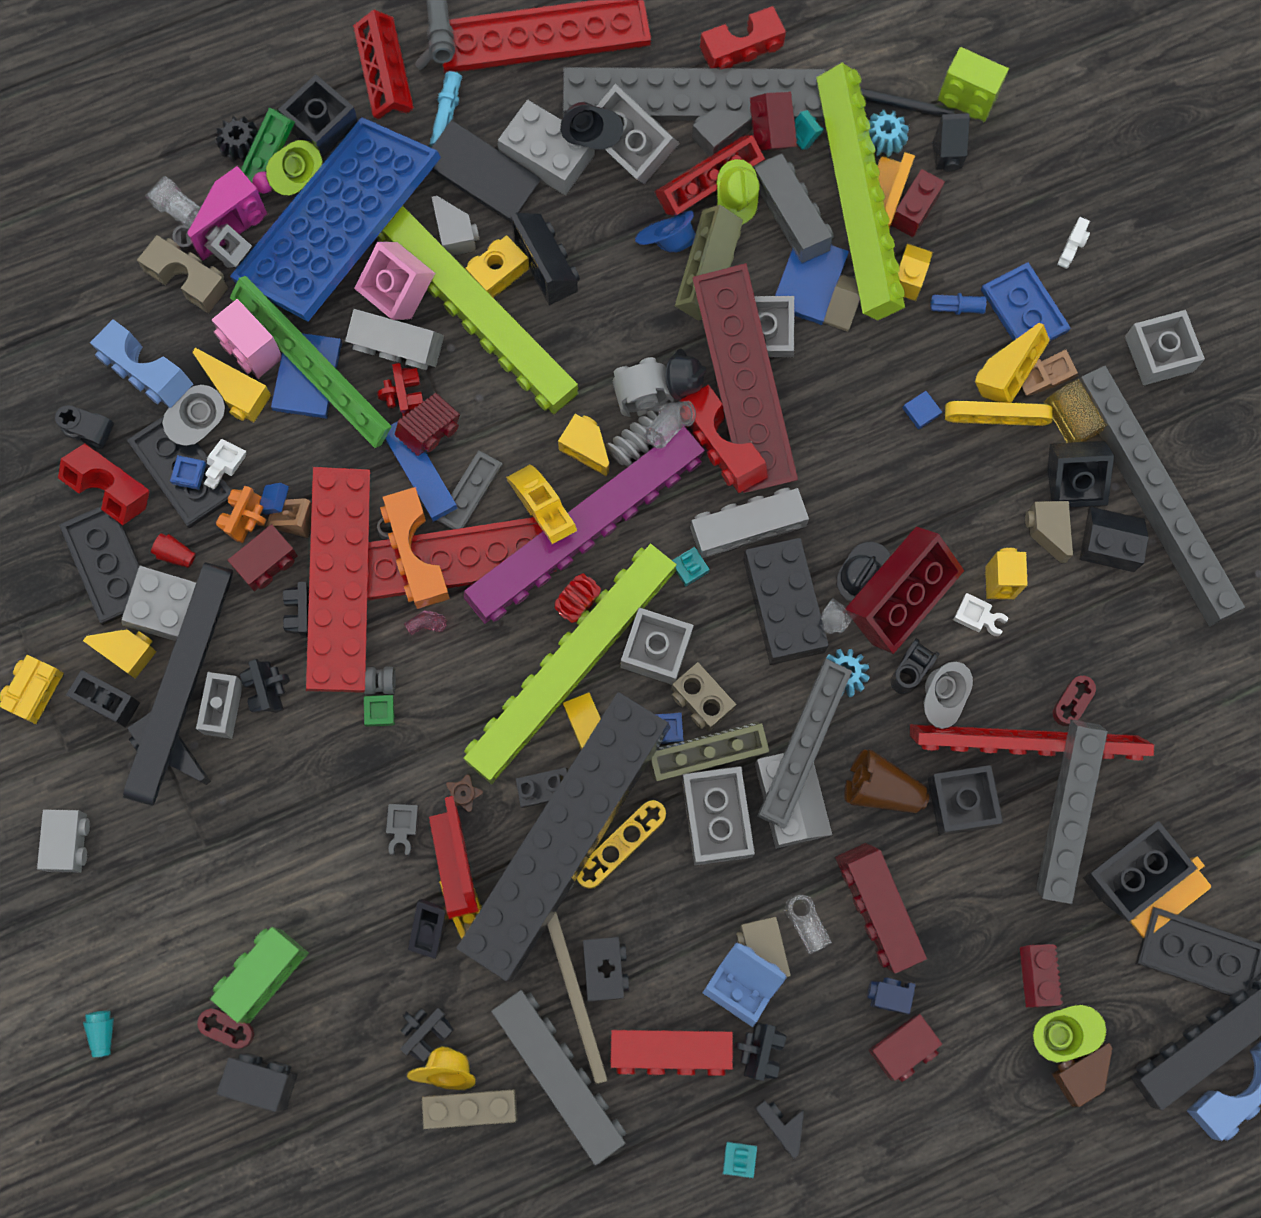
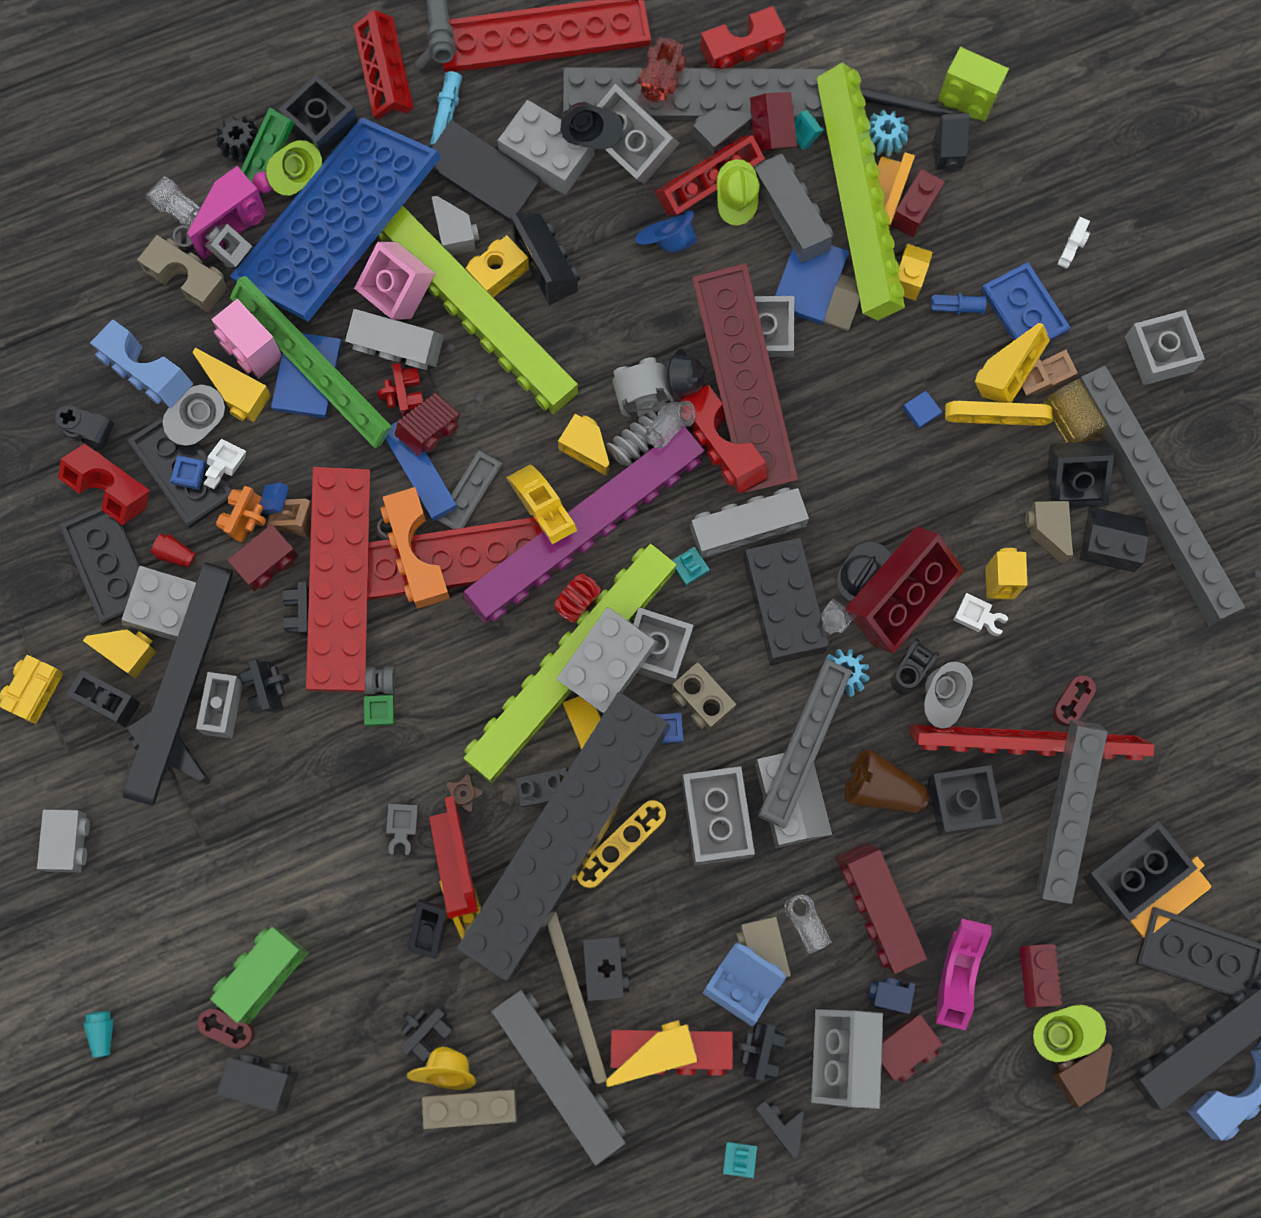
(427, 620): clear pink arm -> none
(607, 659): none -> light grey brick
(658, 77): none -> clear red brick
(660, 1053): none -> yellow slope
(708, 751): olive brick -> none
(710, 252): olive brick -> none
(847, 1058): none -> light grey brick
(959, 974): none -> dark pink arch

